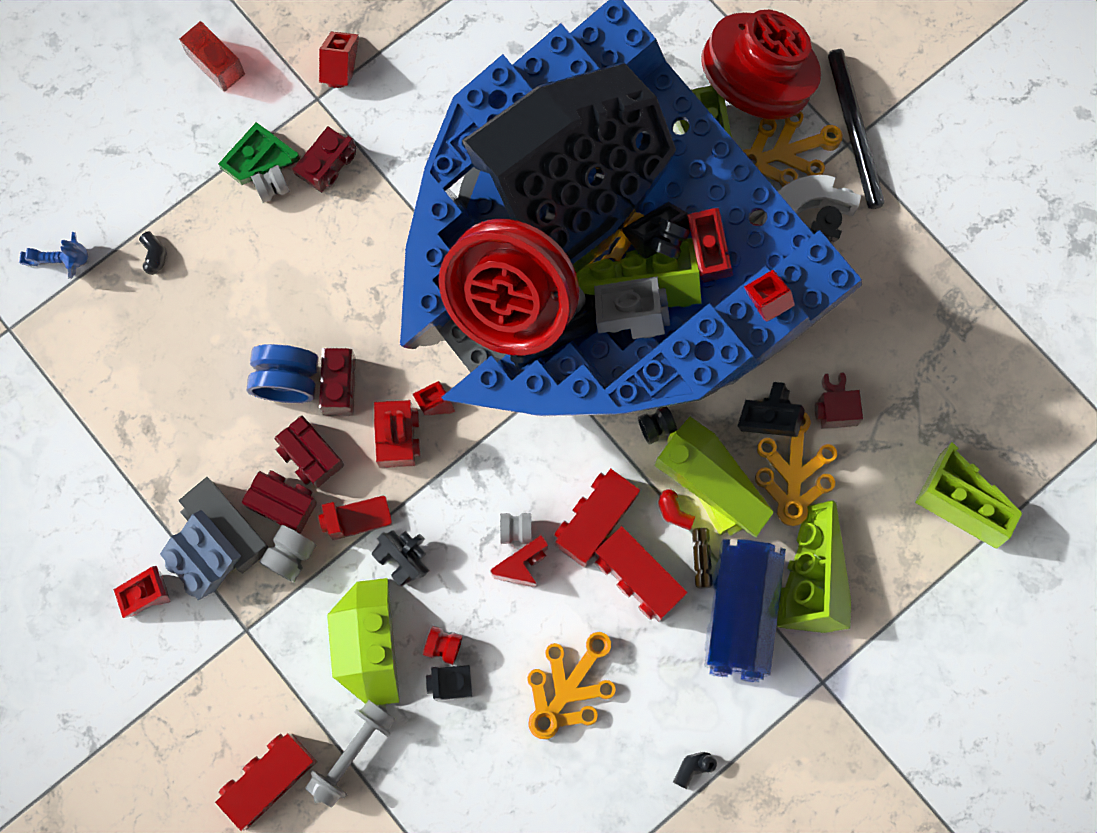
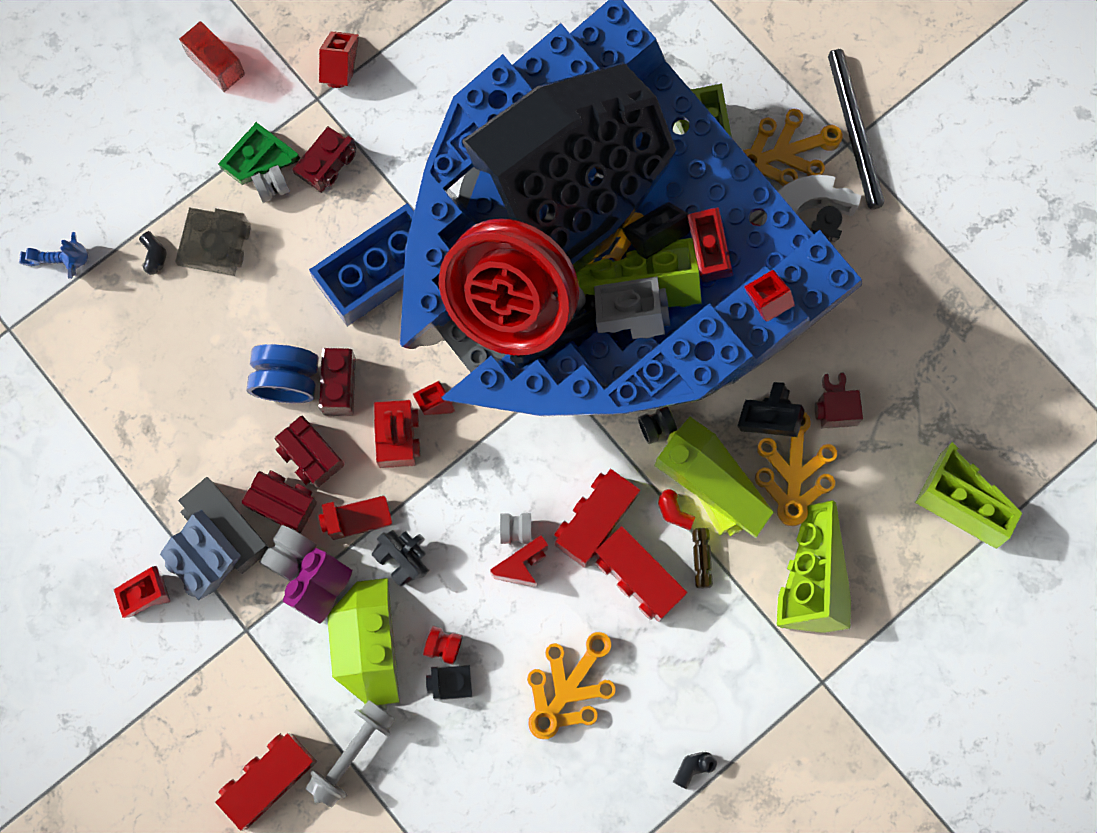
(213, 240): none -> clear smoke plate
(317, 585): none -> magenta brick
(366, 268): none -> blue brick
(670, 231): black wheel -> none
(744, 610): clear blue brick -> none
(762, 63): red wheel -> none

